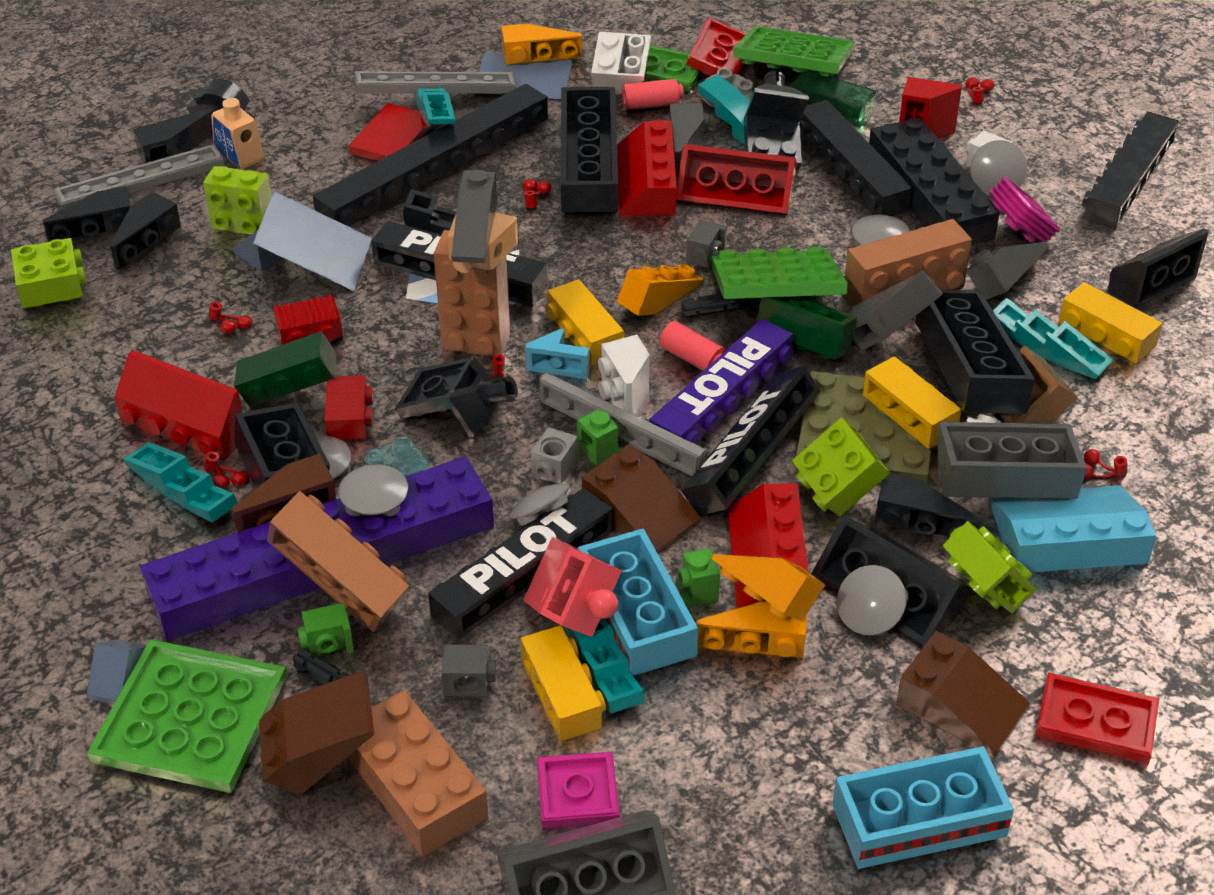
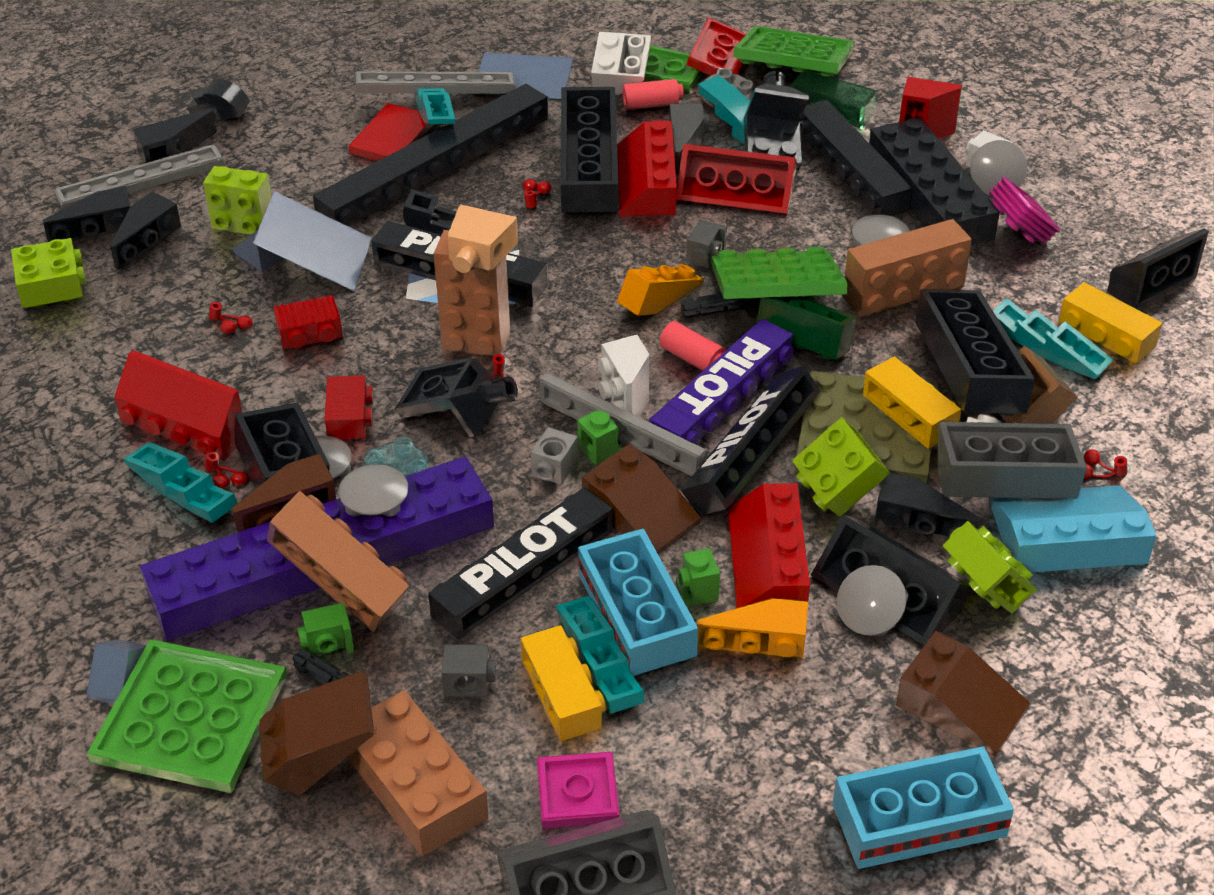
(236, 135): light nougat torso -> none
(285, 369): dark green brick -> none
(474, 216): dark grey slope -> none
(537, 43): light orange slope -> none
(539, 499): light grey dish -> none
(555, 357): medium azure slope -> none
(573, 588): coral slope -> none
(582, 318): yellow brick -> none
(778, 581): light orange slope -> none
(892, 308): dark grey slope -> none
(977, 92): red piece -> none
(999, 269): dark grey slope -> none
(1098, 717): red tile -> none
(1130, 170): black brick -> none

